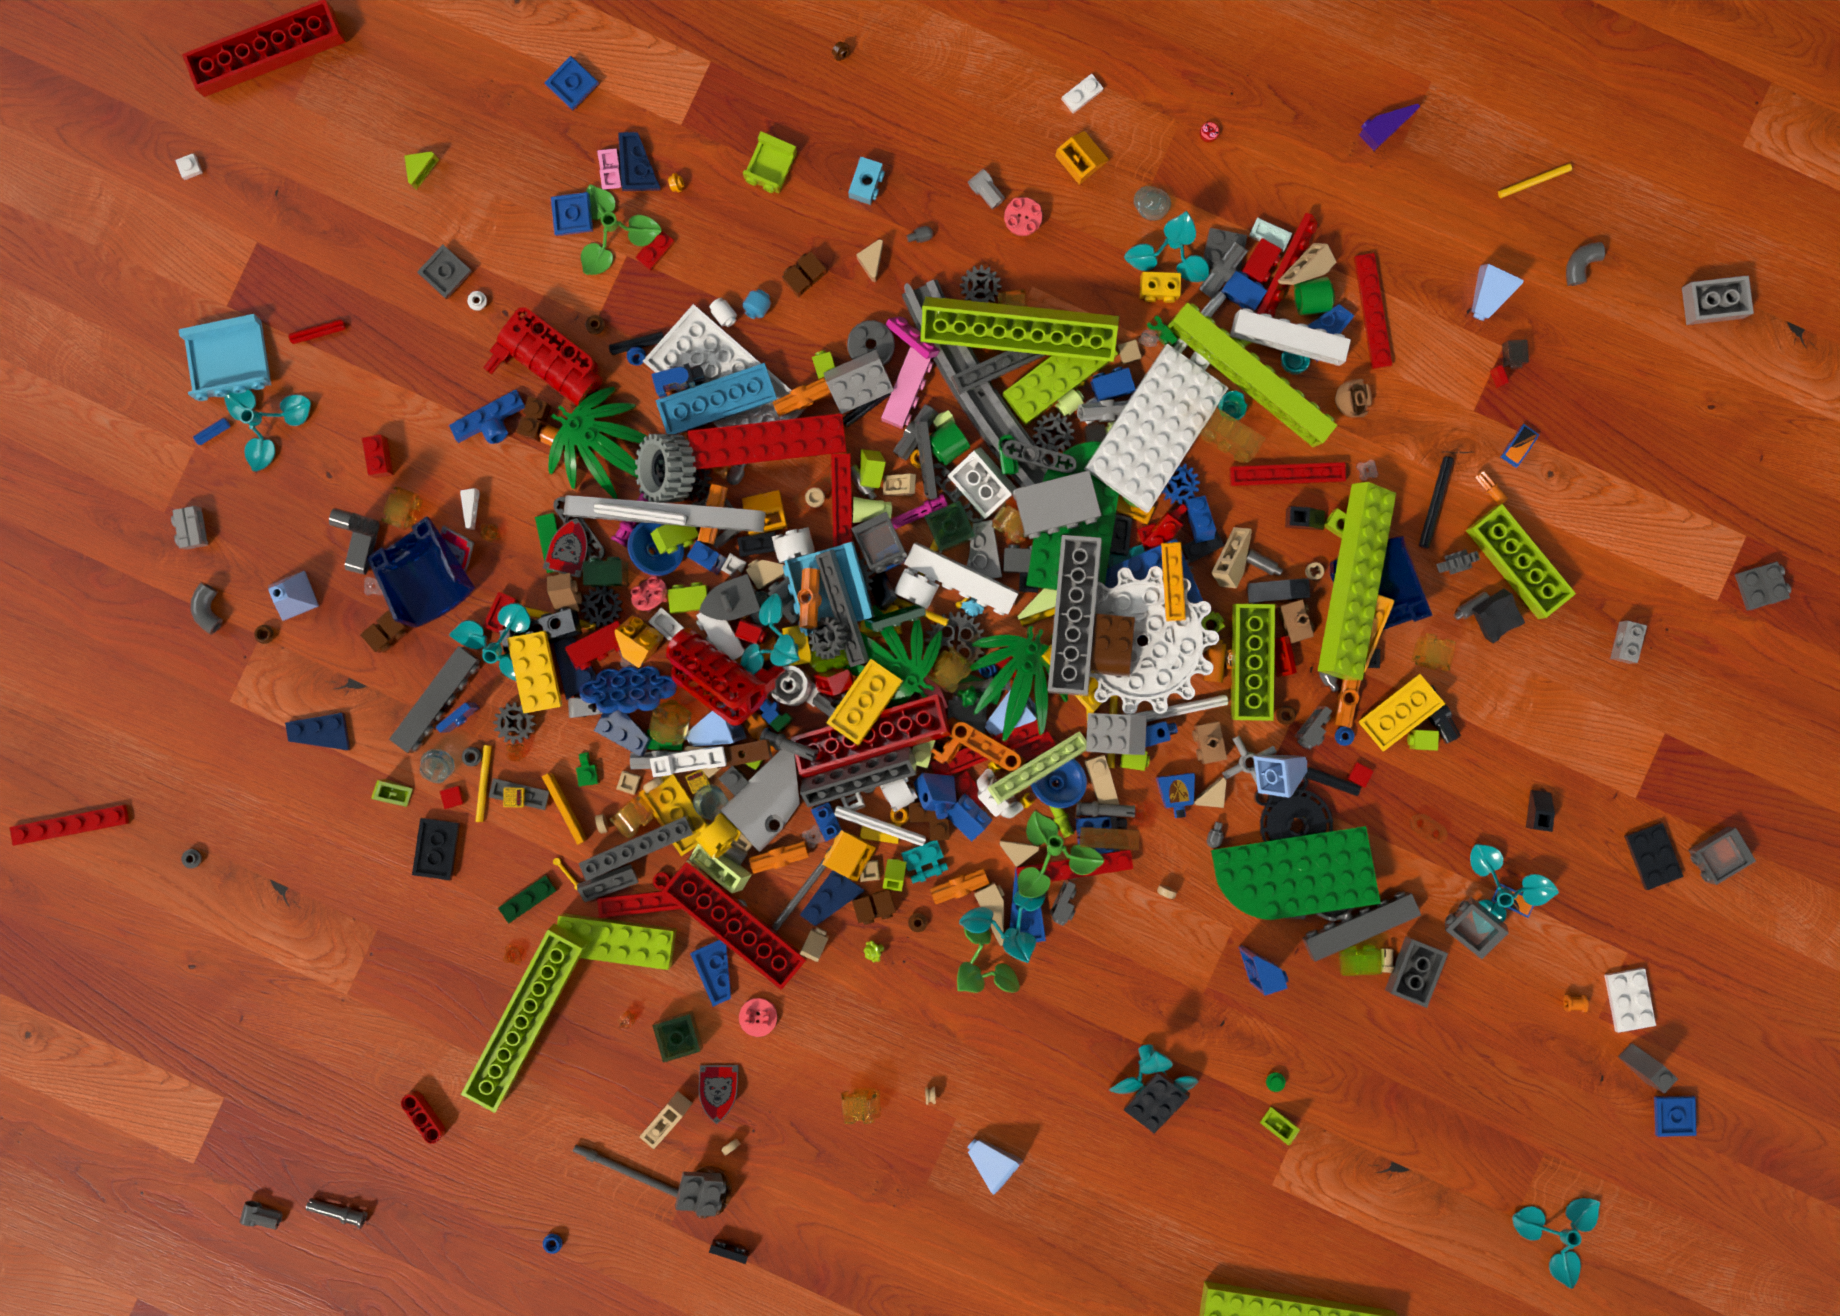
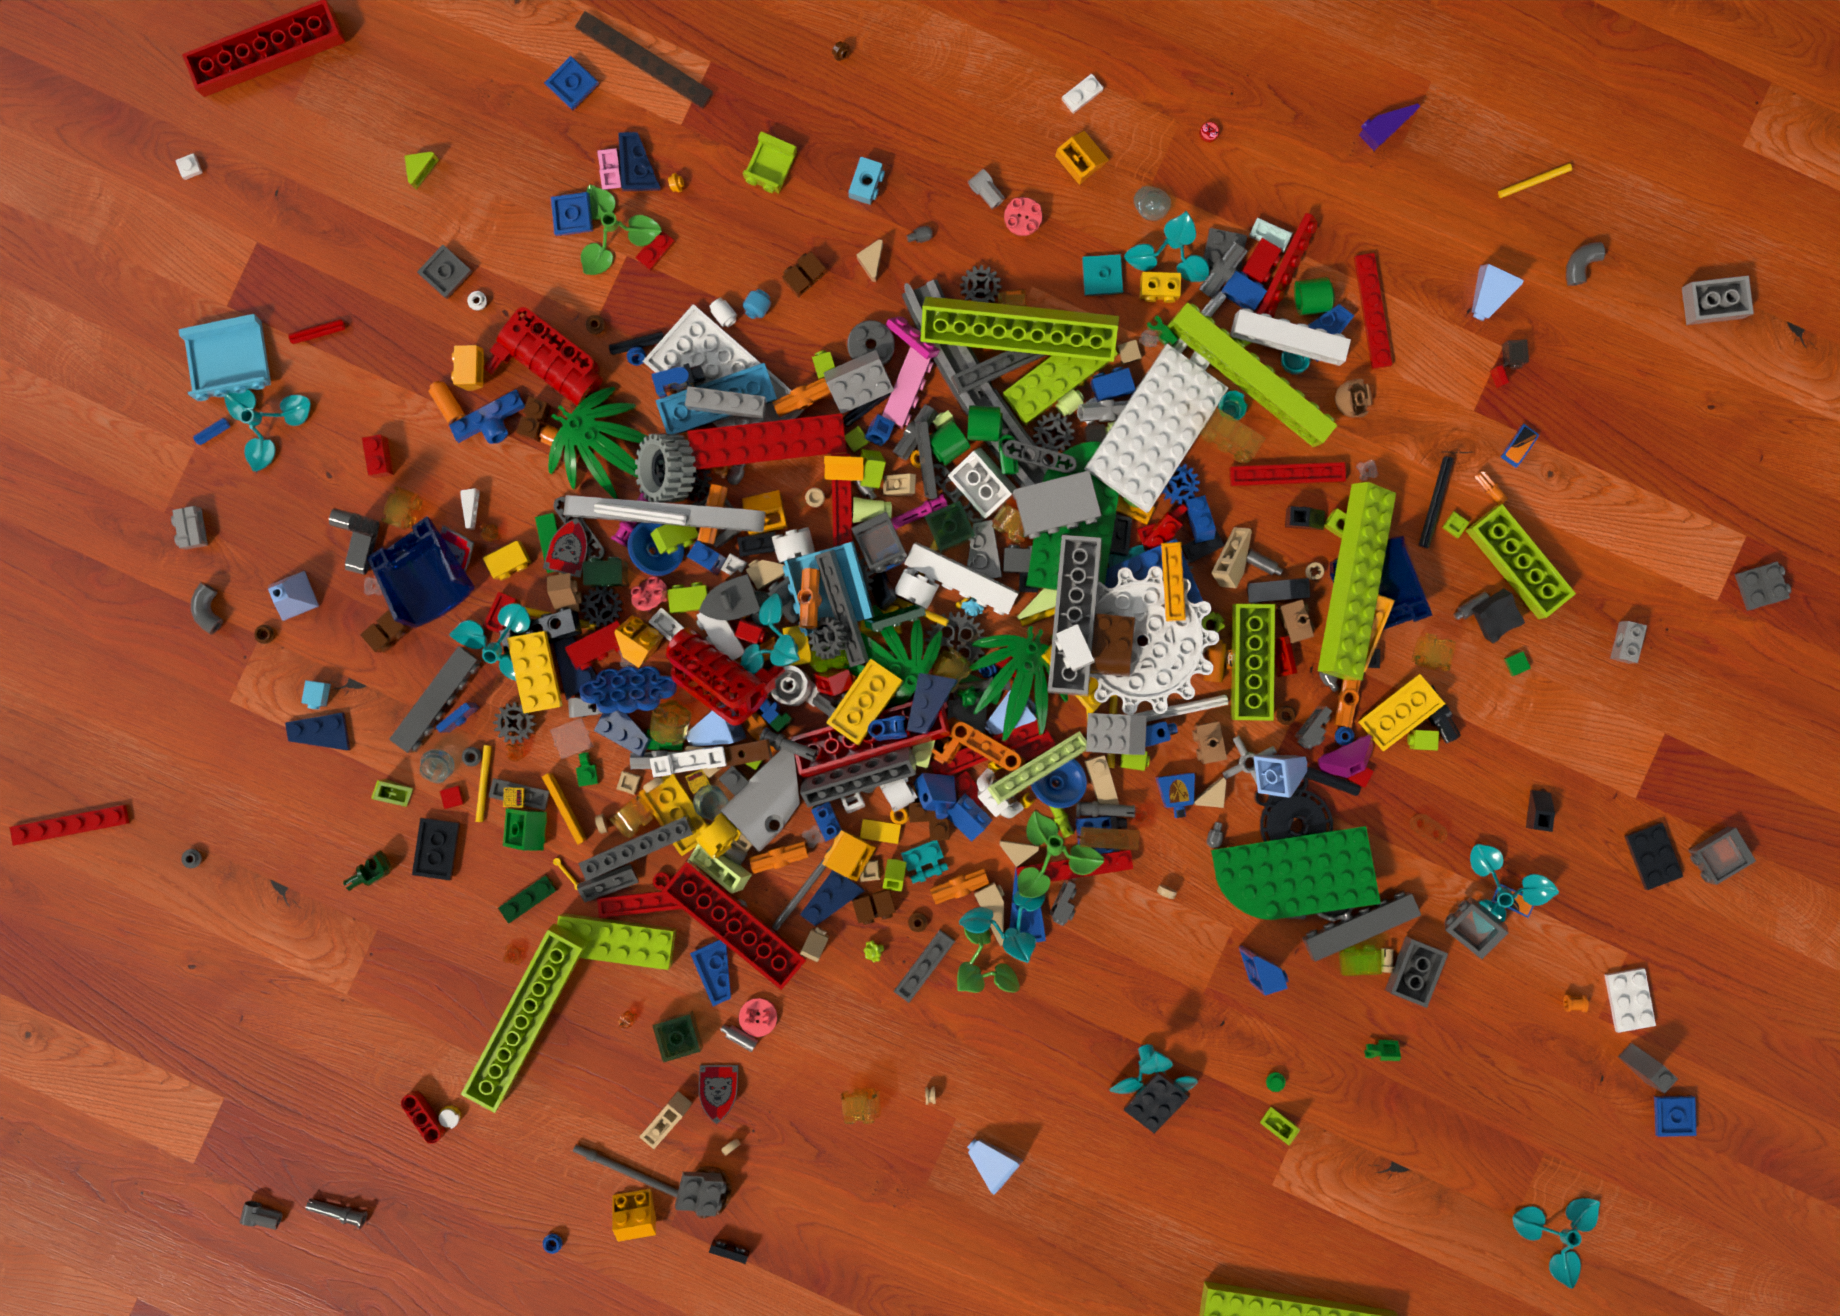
(315, 694): none -> medium azure brick
(368, 873): none -> dark green piece
(446, 402): none -> orange brick
(449, 1116): none -> white piece
(468, 367): none -> light orange slope
(507, 560): none -> yellow brick
(524, 829): none -> green slope
(571, 738): none -> clear piece
(633, 1215): none -> light orange slope
(644, 60): none -> clear smoke tile
(725, 402): none -> light grey brick
(739, 1037): none -> flat silver cylinder
(844, 468): none -> light orange panel
(856, 439): none -> lime tile
(879, 430): none -> blue brick
(880, 825): white axle -> none
(892, 728): none -> blue piece
(924, 966): none -> dark grey tile
(928, 700): none -> dark blue wing
(984, 423): none -> green piece
(1074, 647): none -> white brick
(1102, 275): none -> teal plate
(1312, 264): tan slope -> none
(1348, 758): none -> magenta slope
(1386, 1049): none -> green plate
(1455, 524): none -> lime tile
(1458, 562): dark grey gear -> none
(1517, 663): none -> green tile

